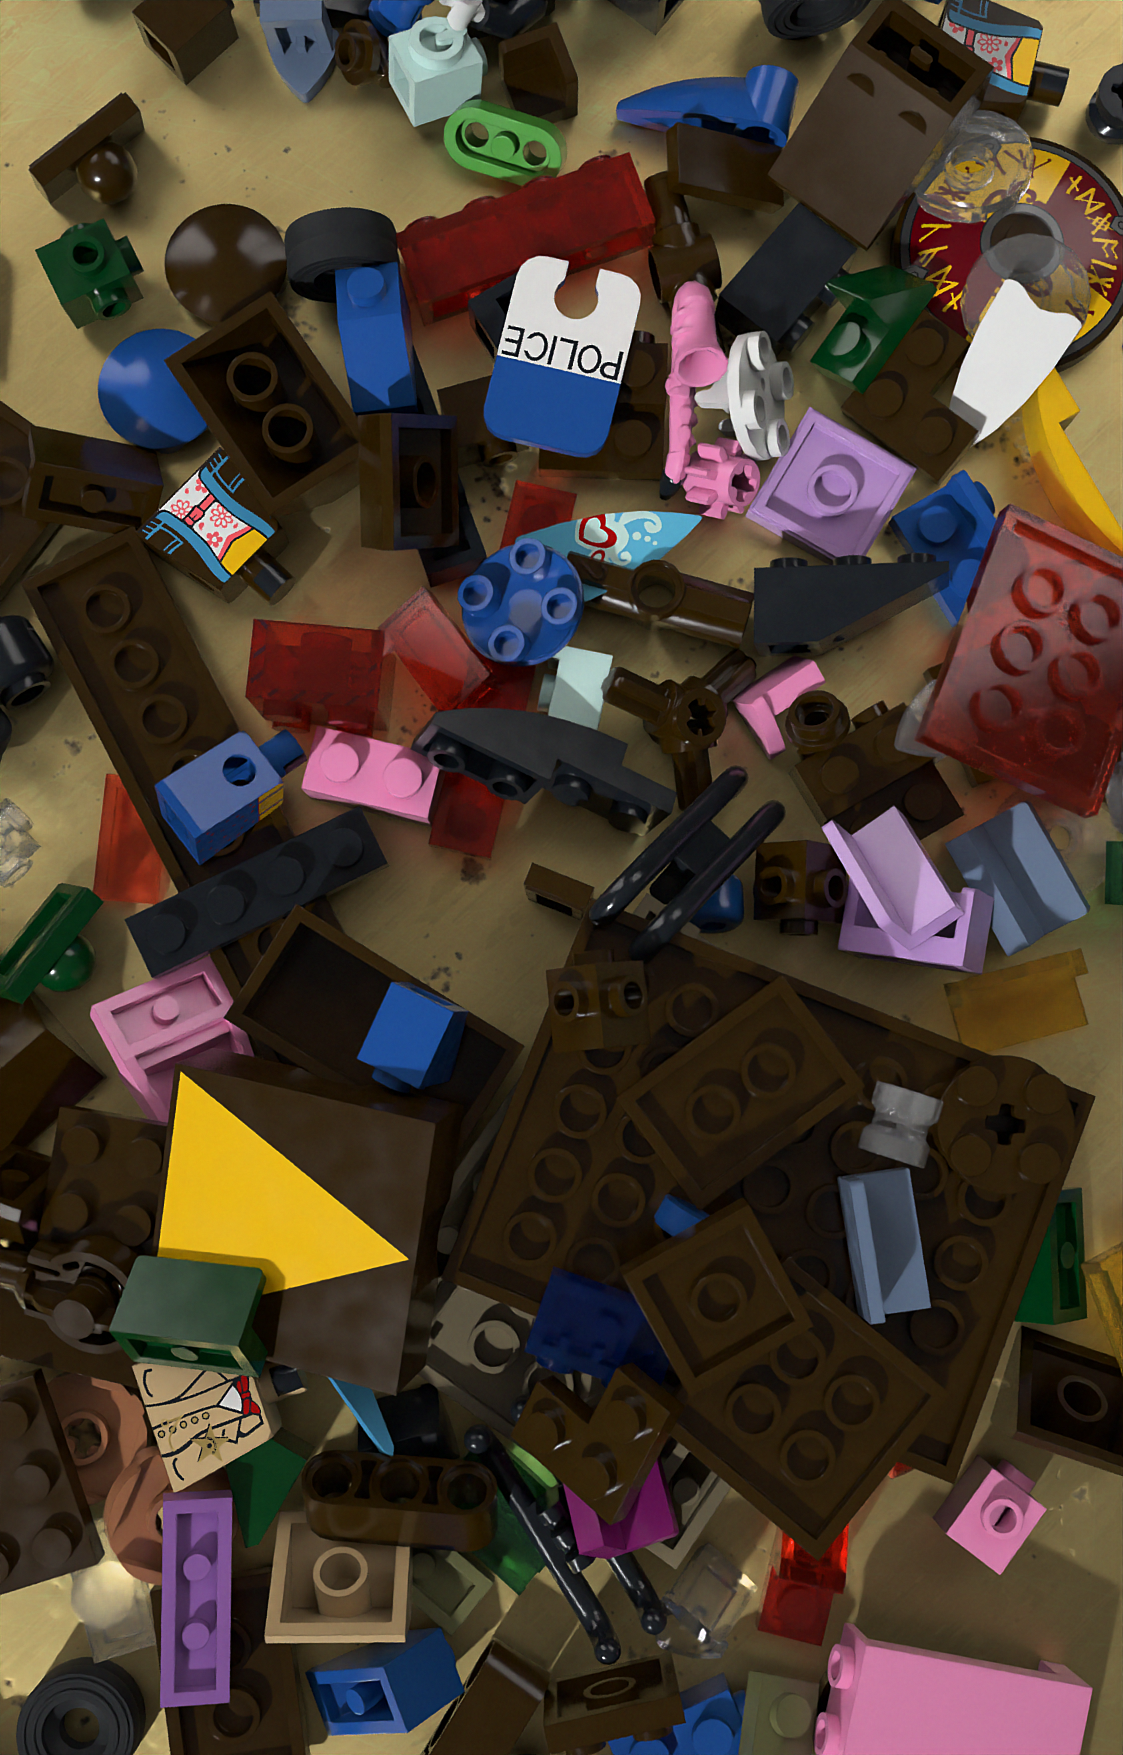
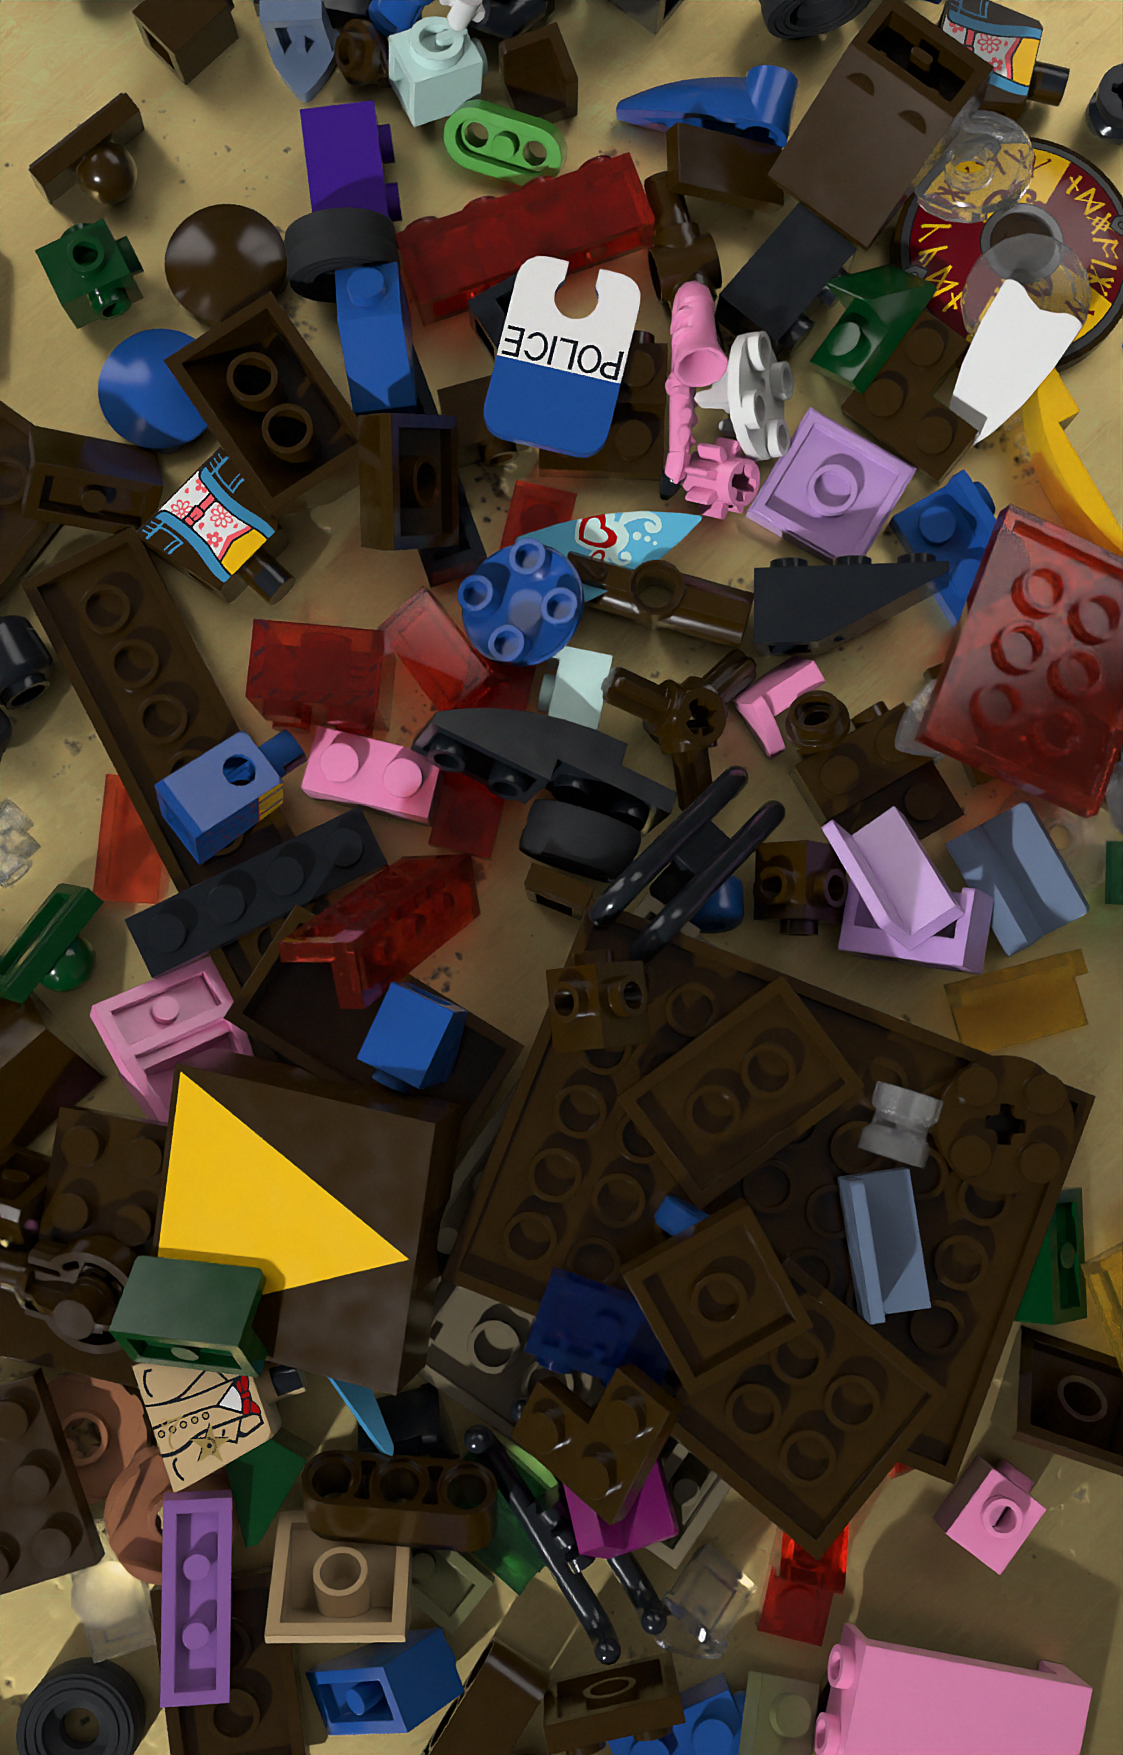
(348, 158): none -> dark purple brick
(388, 925): none -> clear red fence
(579, 840): none -> black tyre

